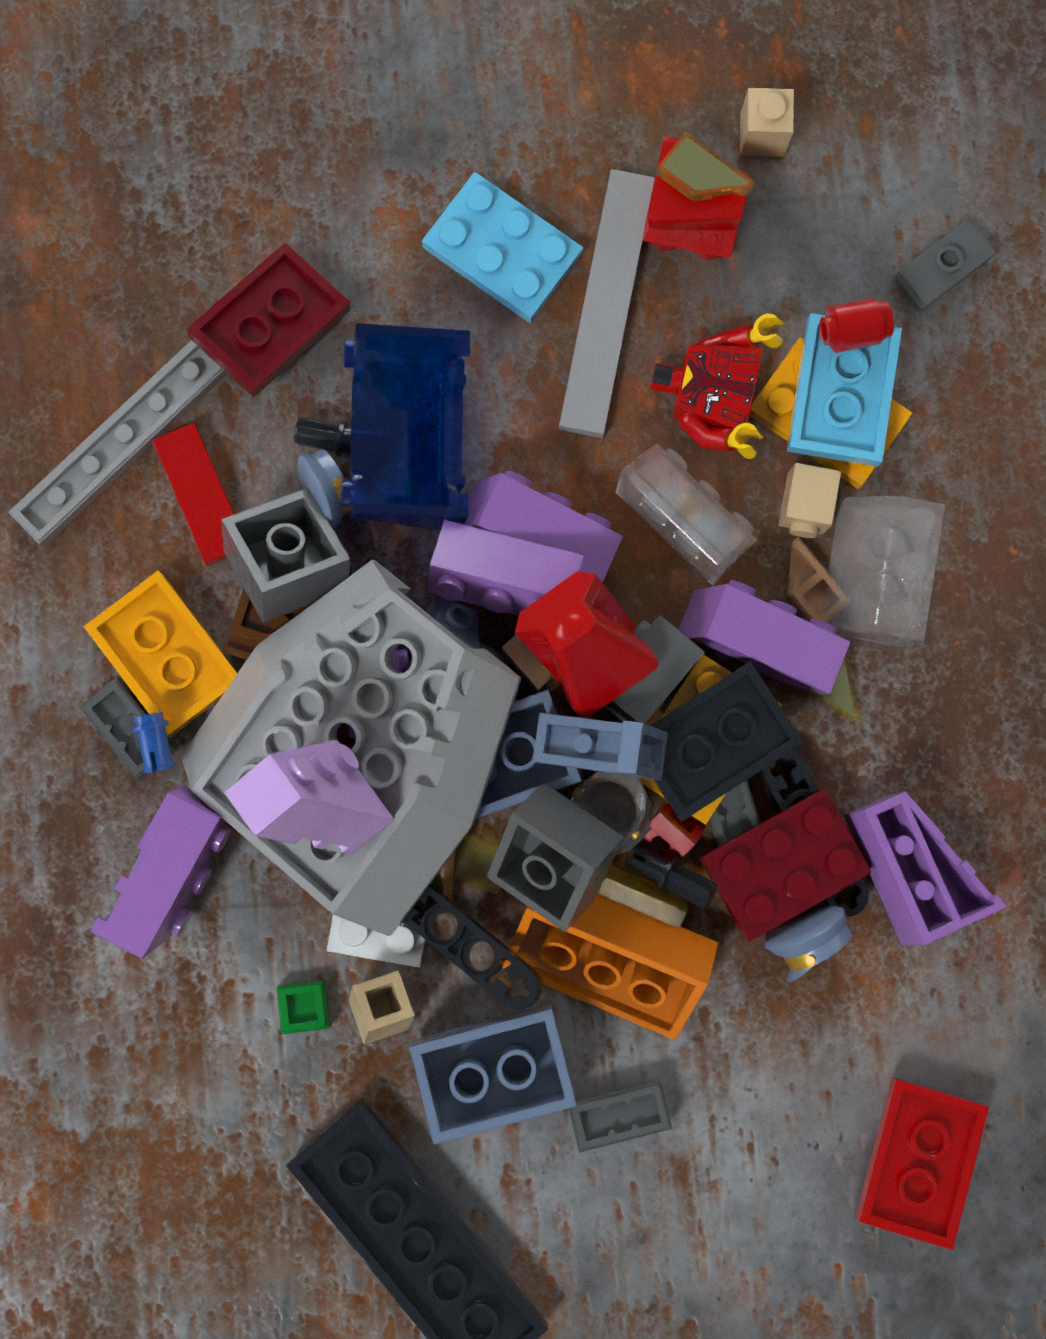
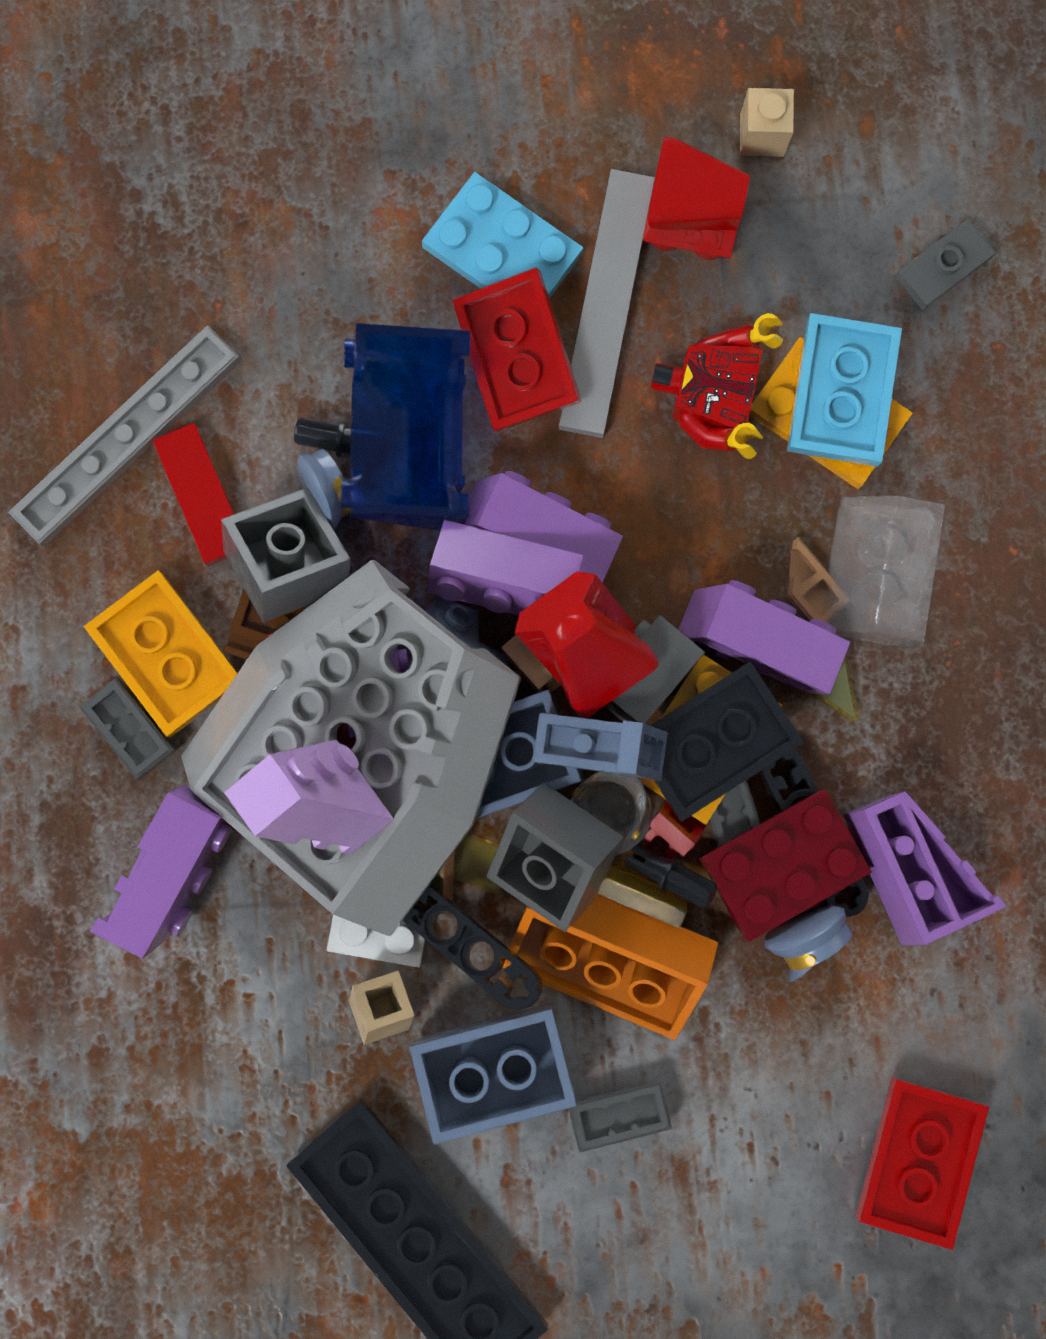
(153, 742): blue pin -> none
(268, 319): dark red plate -> none
(303, 1006): green tile -> none
(517, 350): none -> red plate
(685, 512): clear slope -> none
(701, 172): olive tile -> none
(809, 500): tan brick -> none
(856, 324): red brick -> none

